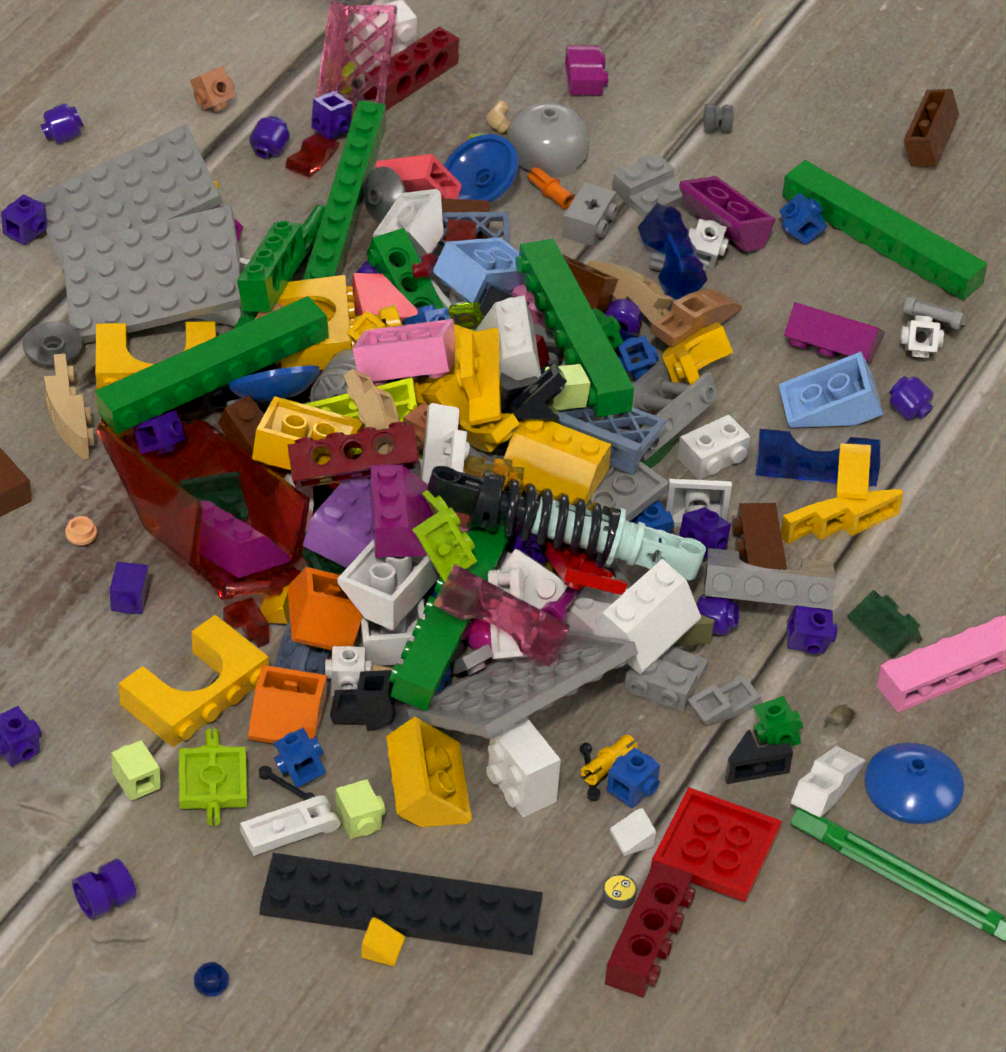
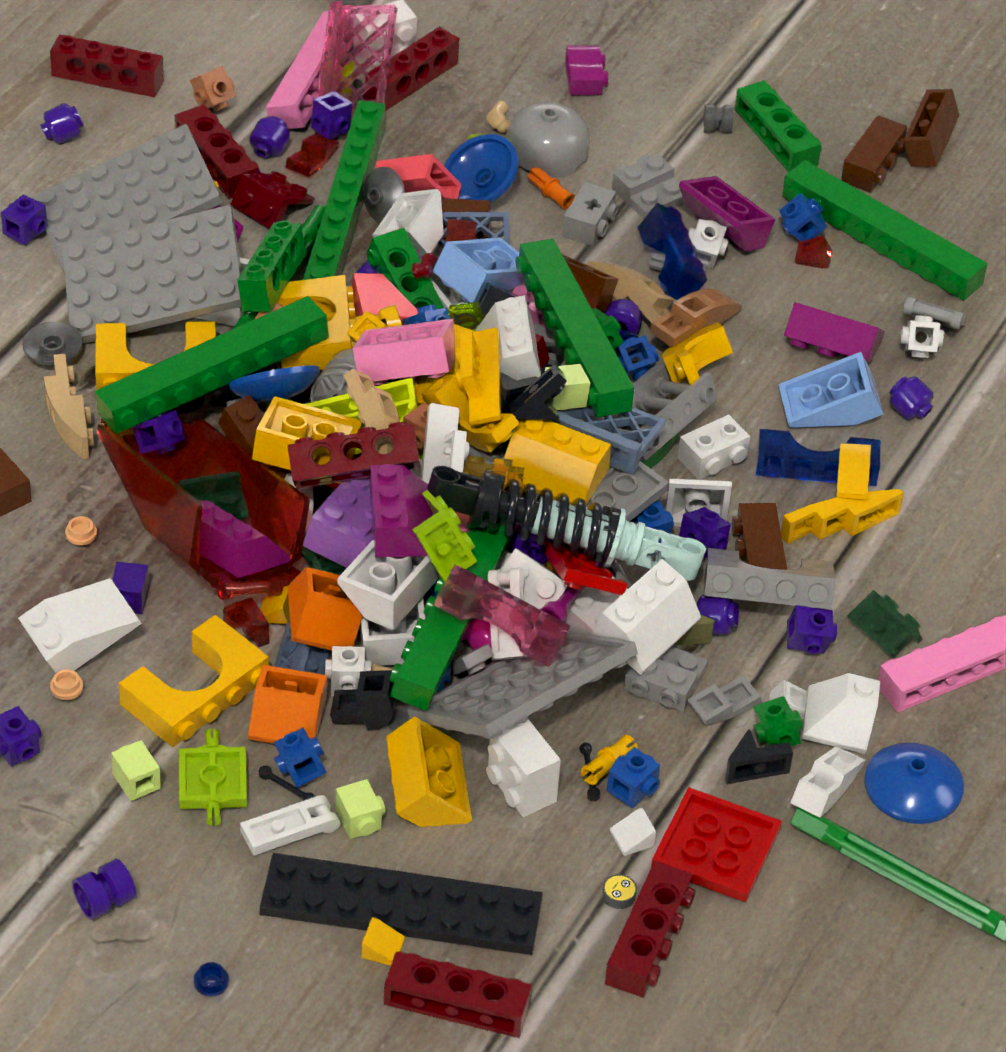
(66, 685): none -> light nougat plate
(79, 624): none -> white slope
(107, 65): none -> dark red brick
(218, 149): none -> dark red brick
(268, 196): none -> dark red bracket
(299, 86): none -> bright pink brick
(470, 1006): none -> dark red brick
(776, 125): none -> green brick
(793, 694): none -> white slope
(814, 253): none -> clear red slope
(841, 711): none -> white slope
(874, 154): none -> reddish brown brick

